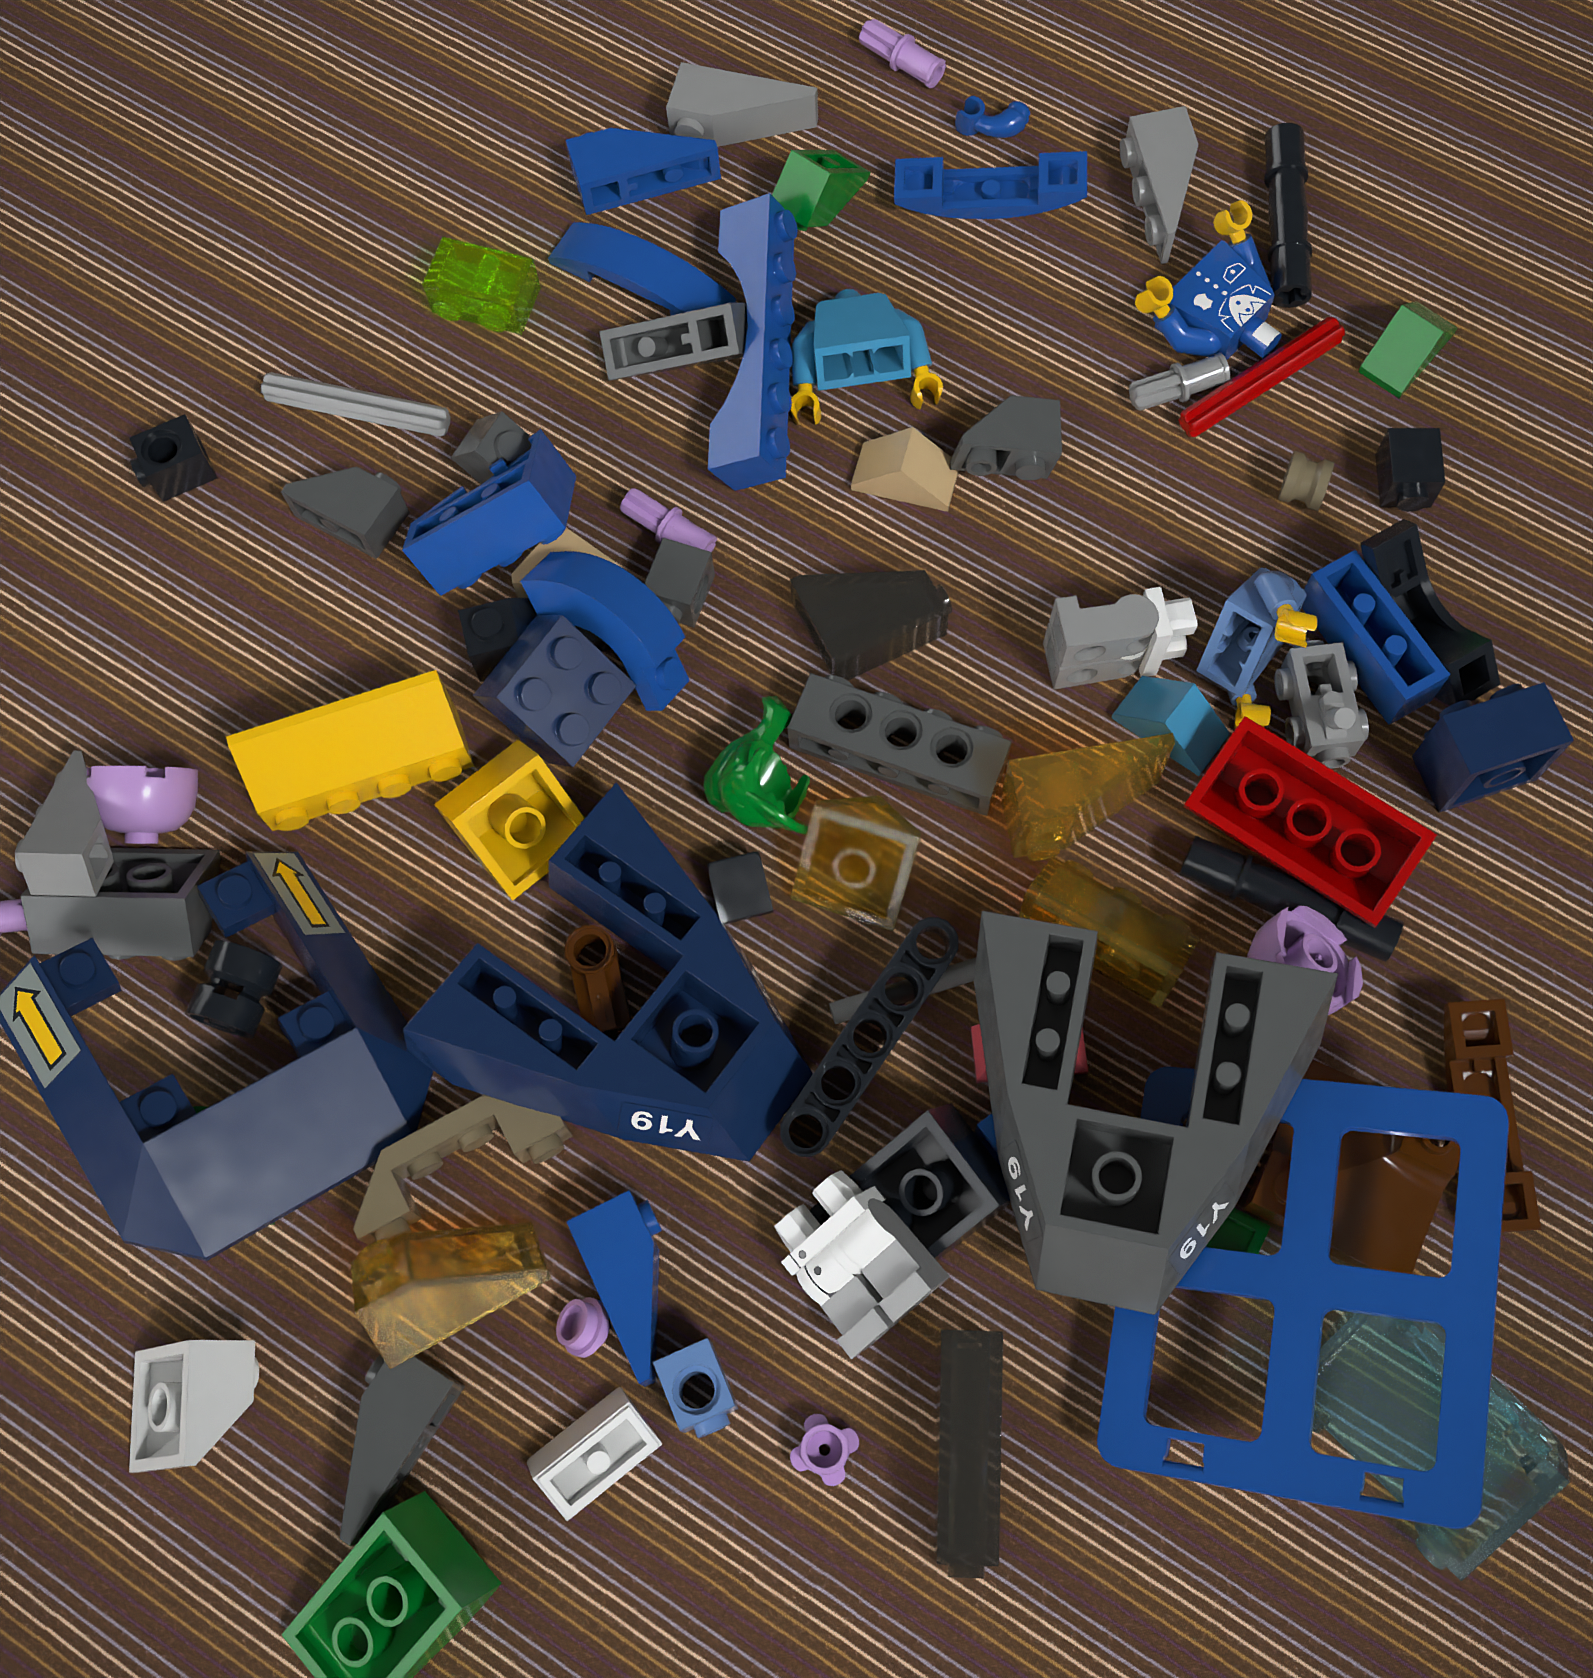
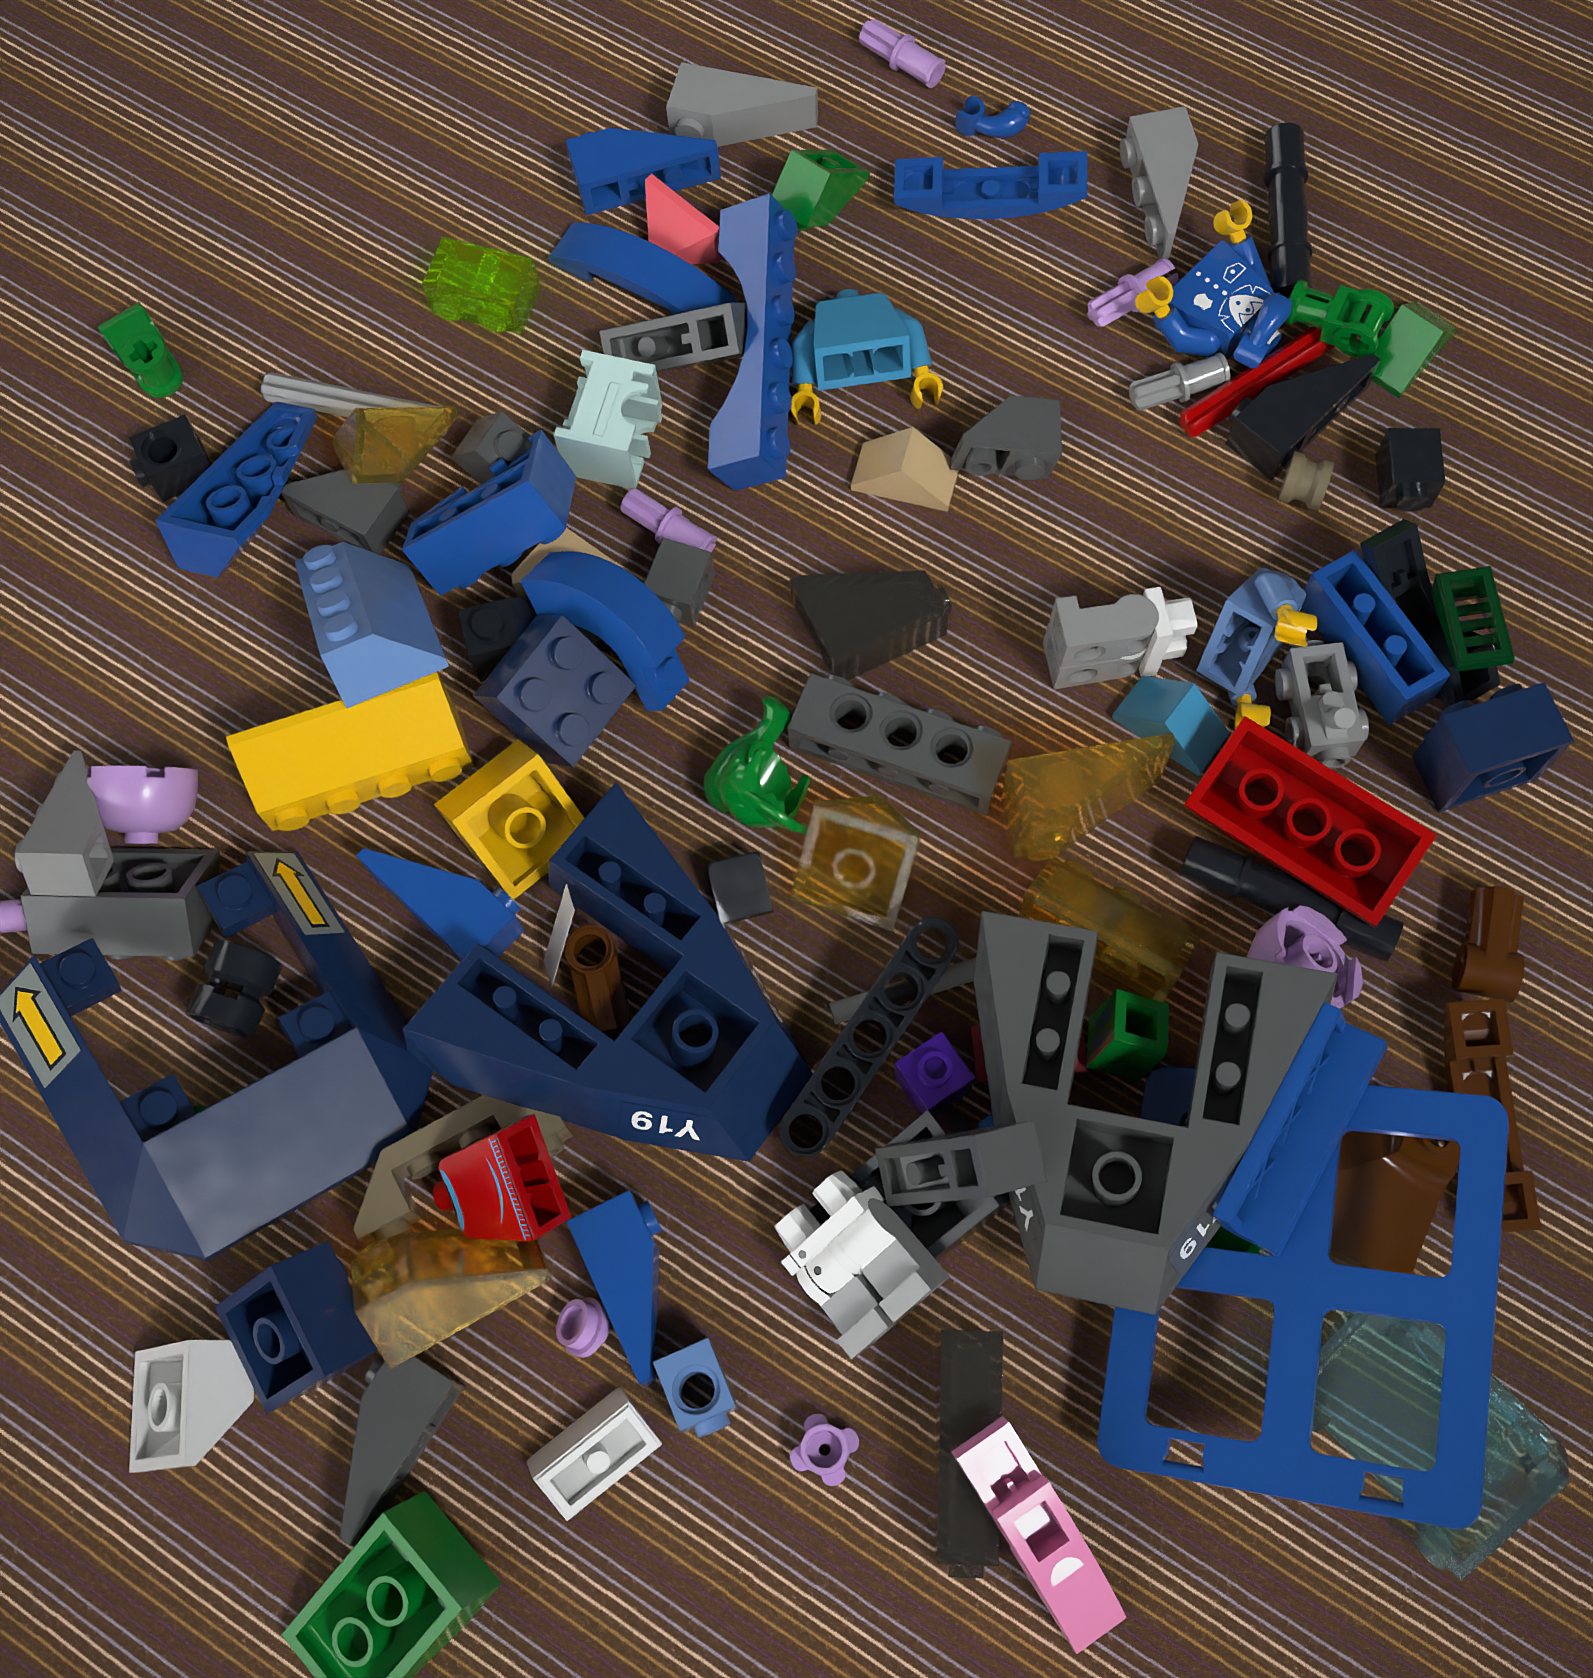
(142, 350): none -> green piece
(236, 493): none -> blue wedge
(296, 1326): none -> dark blue brick
(368, 621): none -> medium blue slope
(389, 442): none -> clear yellow slope
(448, 904): none -> blue slope
(503, 1185): none -> red torso
(559, 935): none -> white sticker
(607, 420): none -> light aqua piece
(679, 225): none -> coral slope
(933, 1075): none -> dark purple brick
(962, 1165): none -> dark grey slope
(1040, 1534): none -> bright pink slope
(1122, 297): none -> lavender axle
(1127, 1035): none -> green brick
(1271, 316): none -> blue arm
(1295, 413): none -> black slope
(1300, 1131): none -> blue fence
(1342, 316): none -> green connector
(1468, 585): none -> dark green slope
(1489, 957): none -> reddish brown piece

